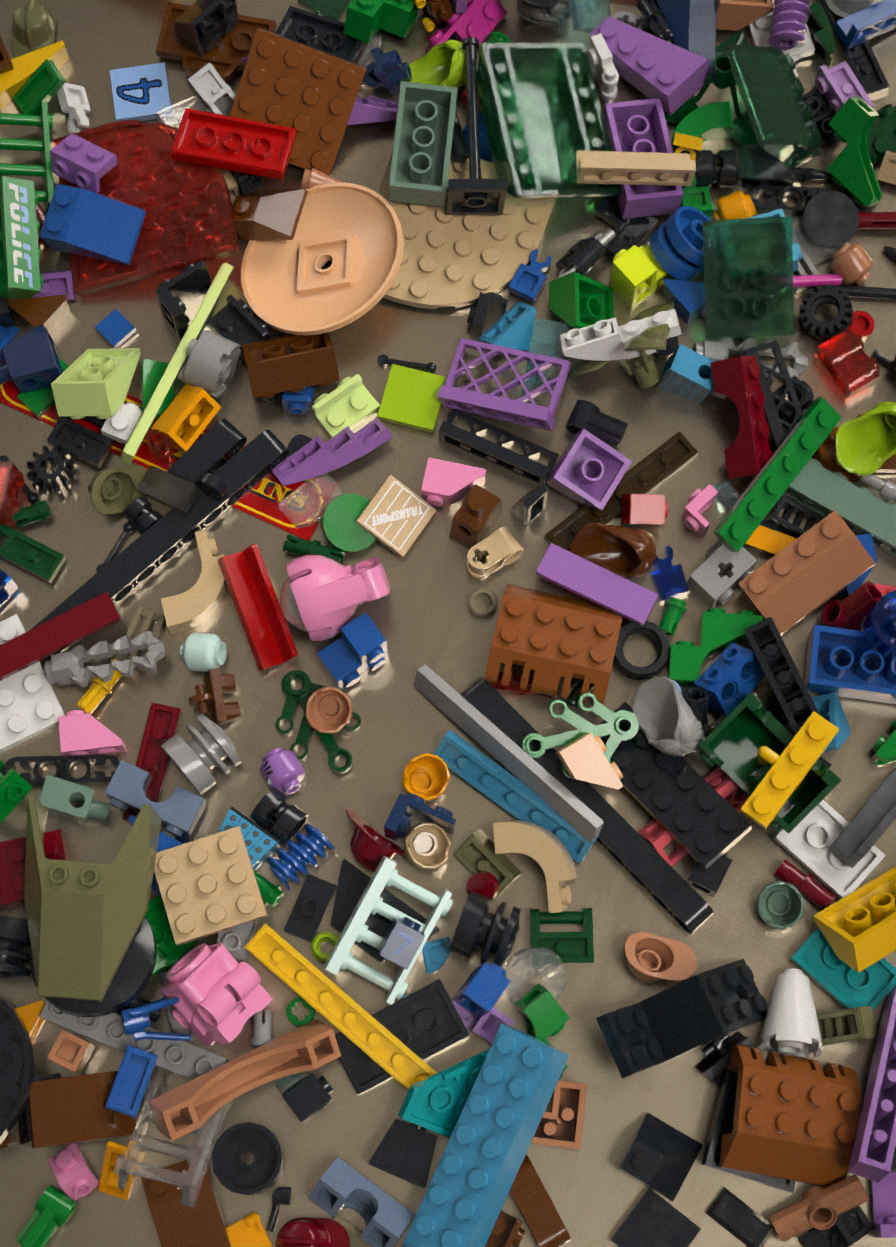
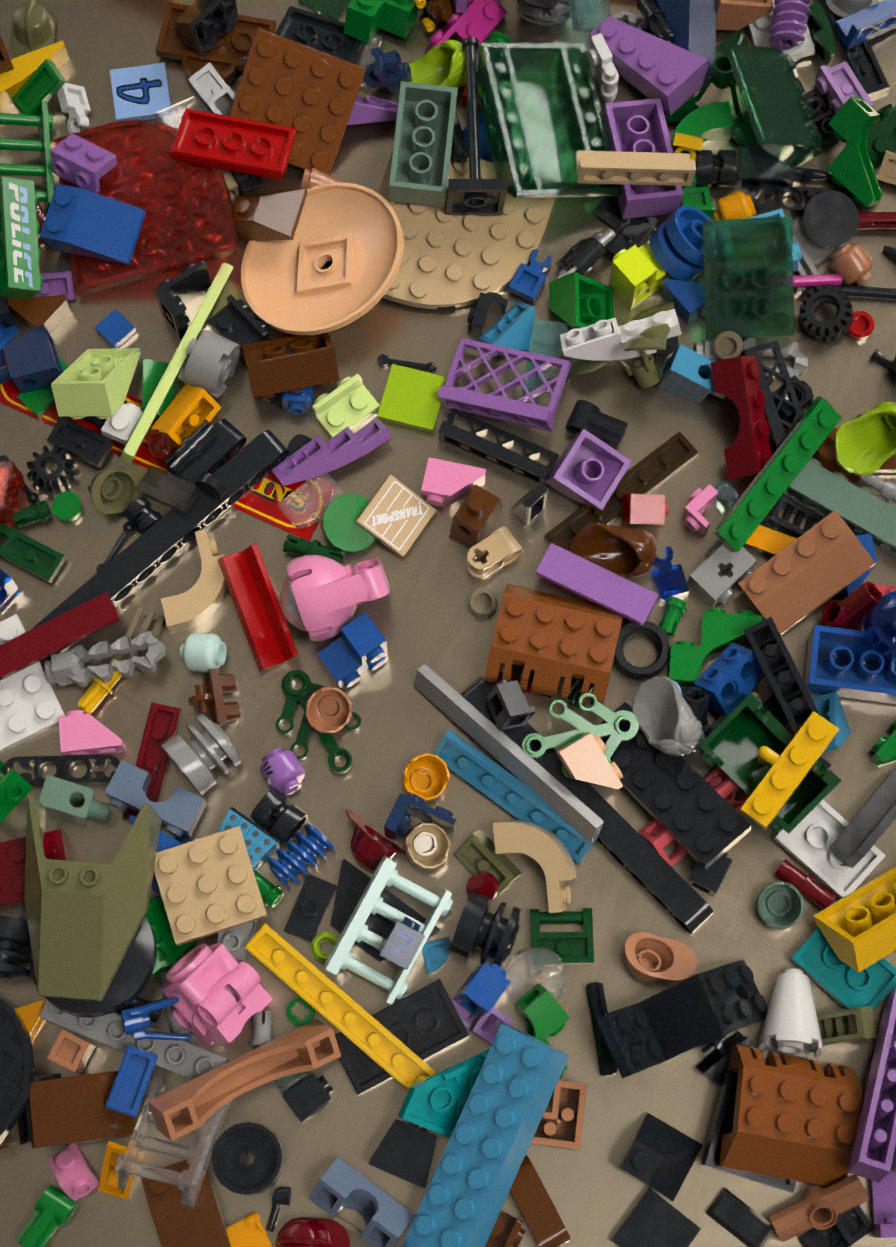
(67, 506): none -> green tile
(191, 446): none -> black pin
(509, 705): none -> black brick
(598, 1007): none -> black axle
(728, 345): none -> dark tan tile
(848, 363): clear red brick -> none

